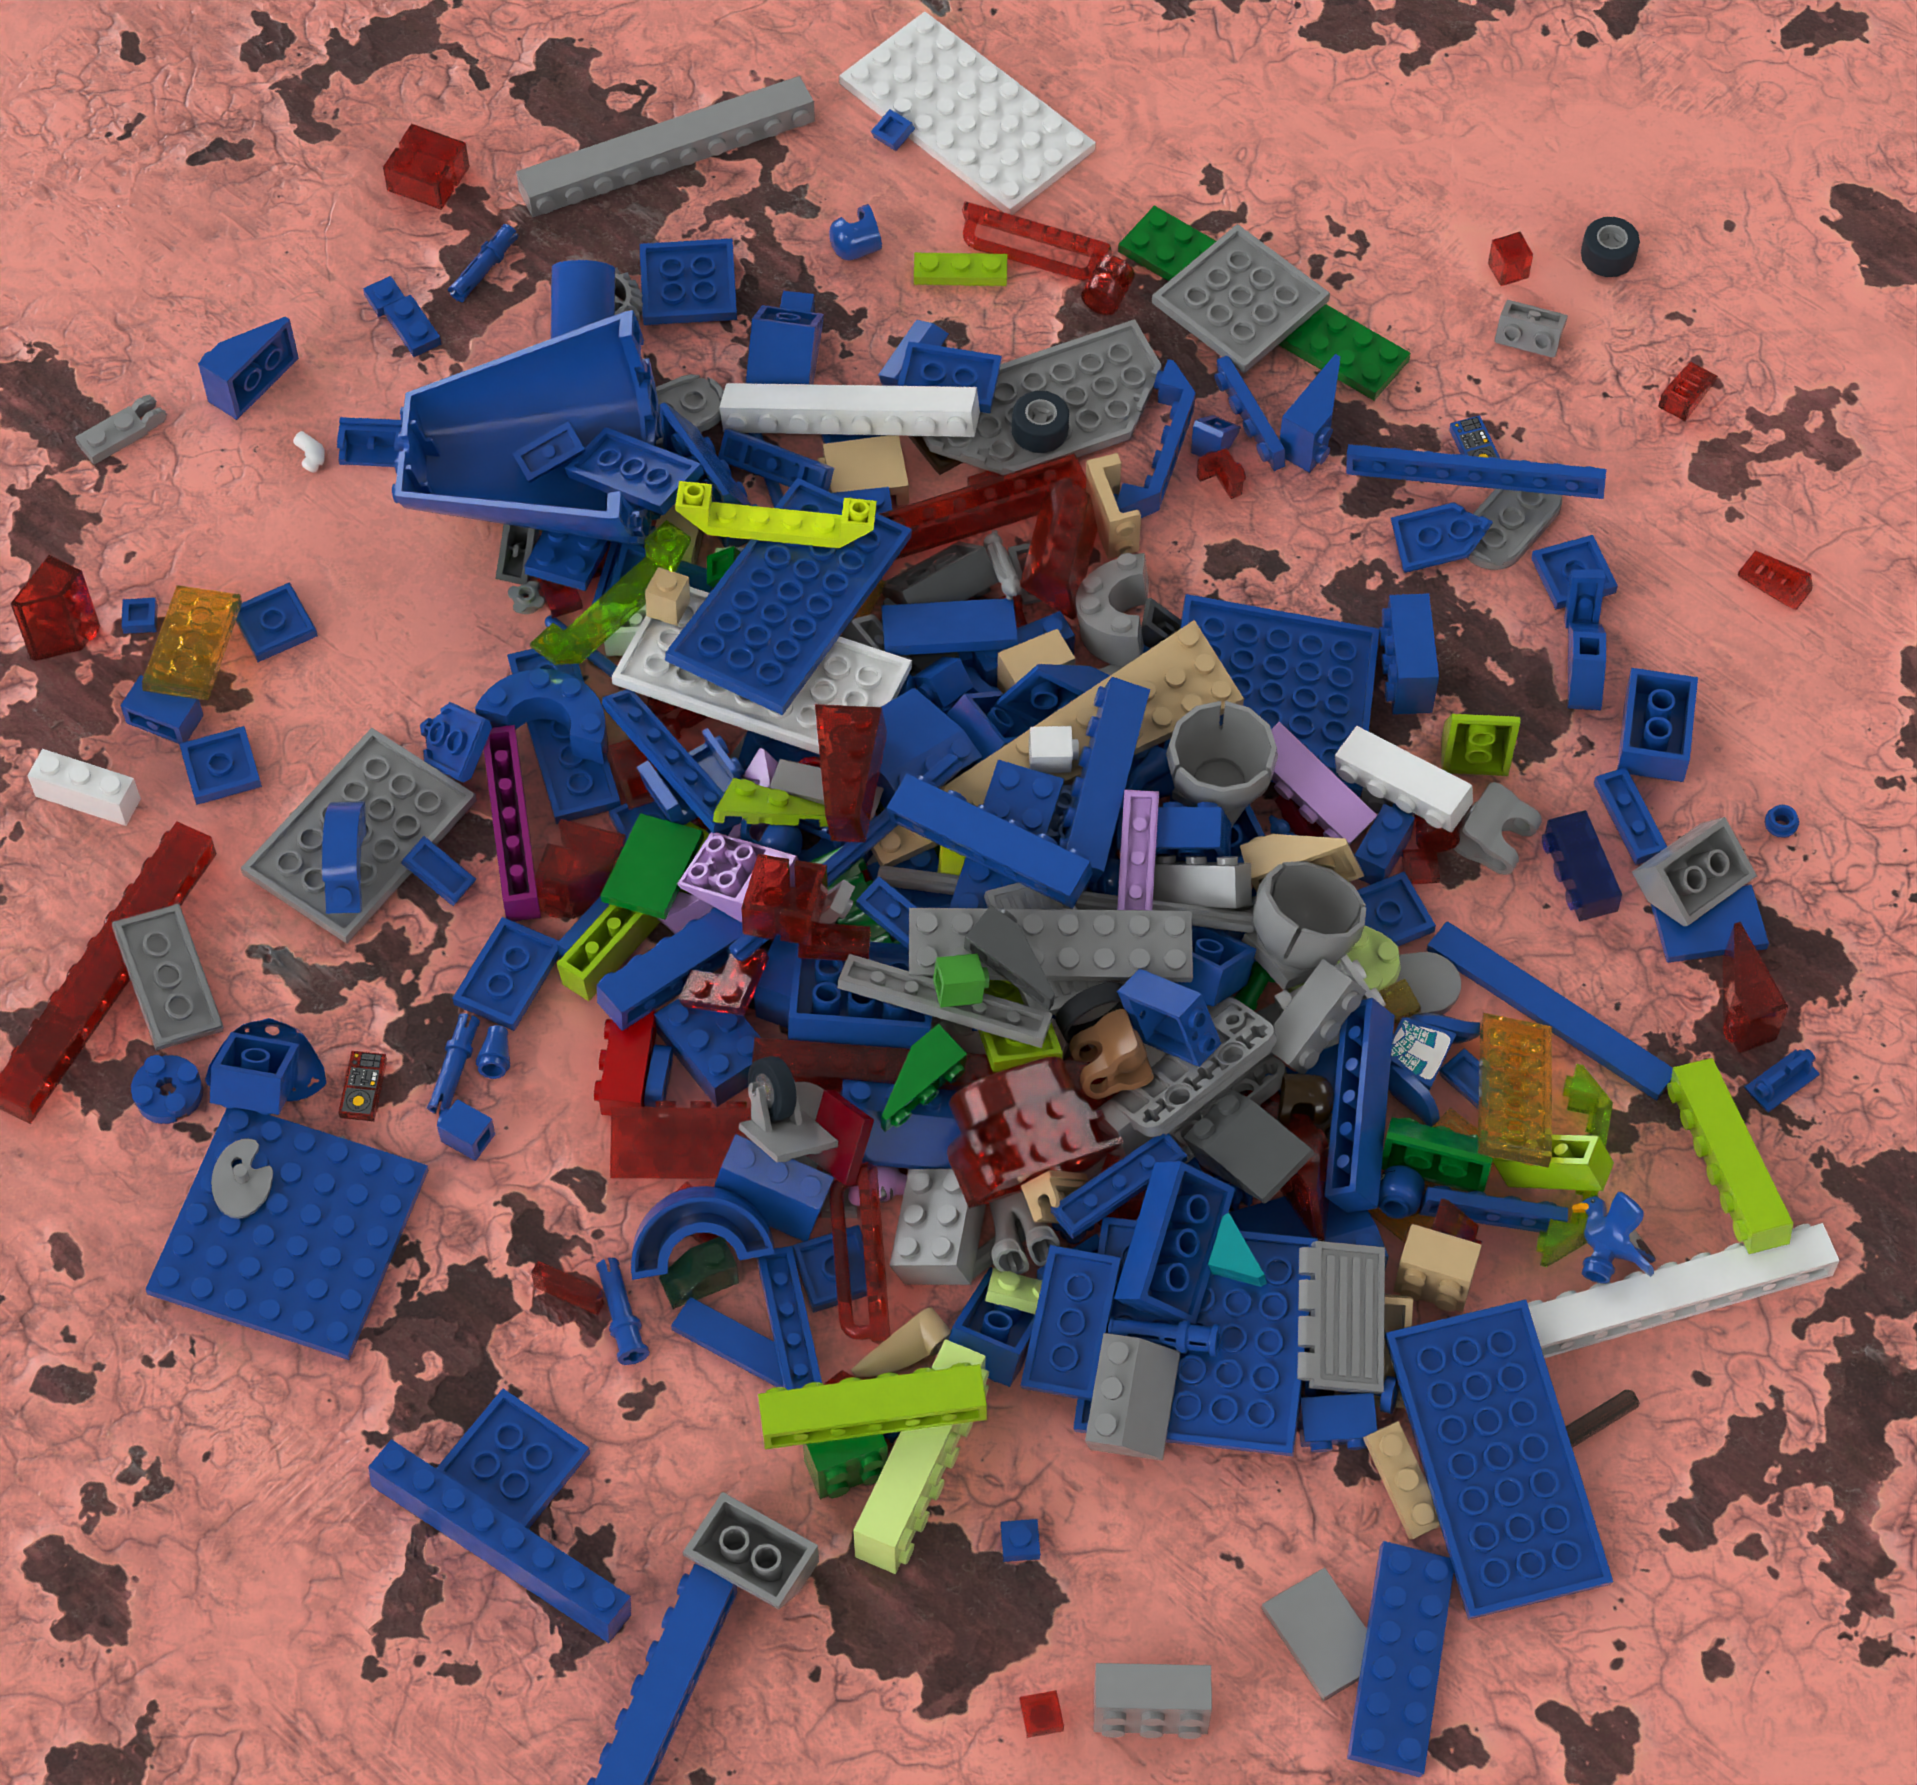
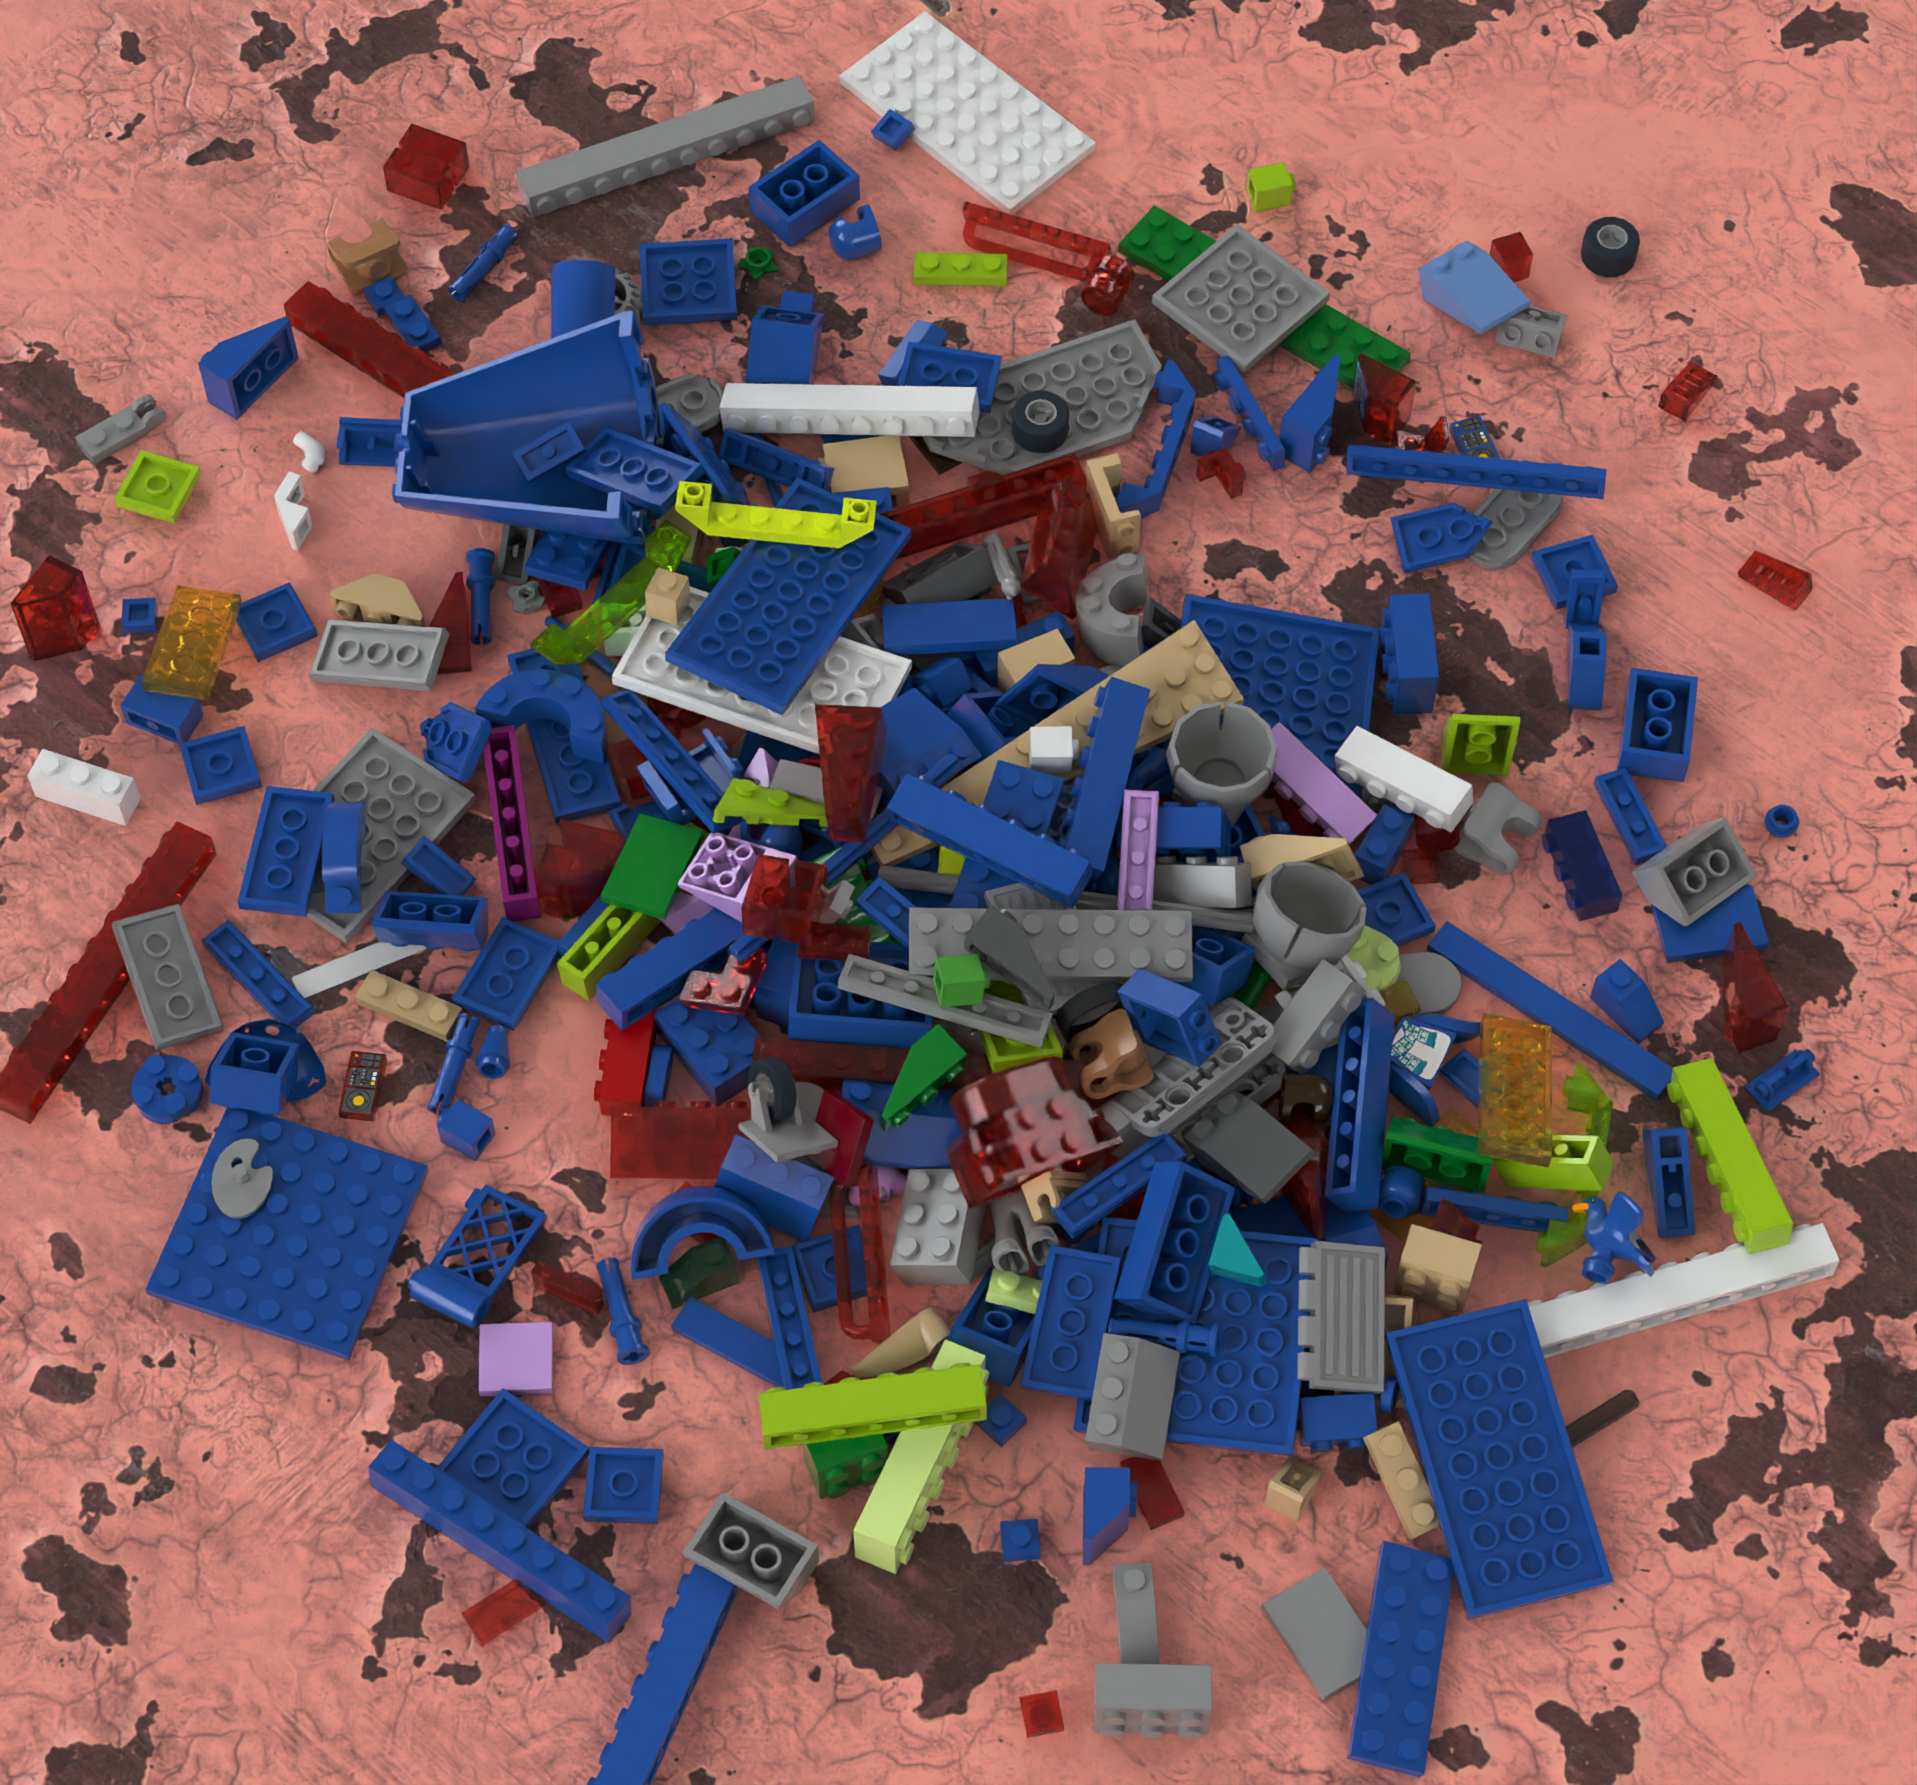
(157, 486): none -> lime plate
(257, 975): none -> blue tile
(285, 852): none -> blue plate
(293, 516): none -> white slope
(350, 967): none -> white sticker
(361, 341): none -> clear red brick
(368, 260): none -> medium nougat piece
(376, 600): none -> tan slope
(379, 655): none -> light grey tile
(408, 1005): none -> tan plate
(432, 920): none -> blue slope
(448, 1288): none -> blue piece
(454, 617): none -> clear red slope
(480, 583): none -> blue pin
(501, 1611): none -> clear red tile
(516, 1358): none -> lavender tile
(623, 1485): none -> blue plate
(758, 254): none -> green plate
(804, 193): none -> blue brick
(1002, 1420): none -> blue plate
(1107, 1505): none -> blue slope
(1135, 1613): none -> light grey slope
(1154, 1491): none -> clear red tile
(1270, 186): none -> lime brick
(1292, 1488): none -> tan slope
(1382, 398): none -> clear red slope
(1434, 441): none -> clear red bracket
(1471, 288): none -> medium blue slope
(1627, 1001): none -> blue slope
(1669, 1179): none -> blue slope

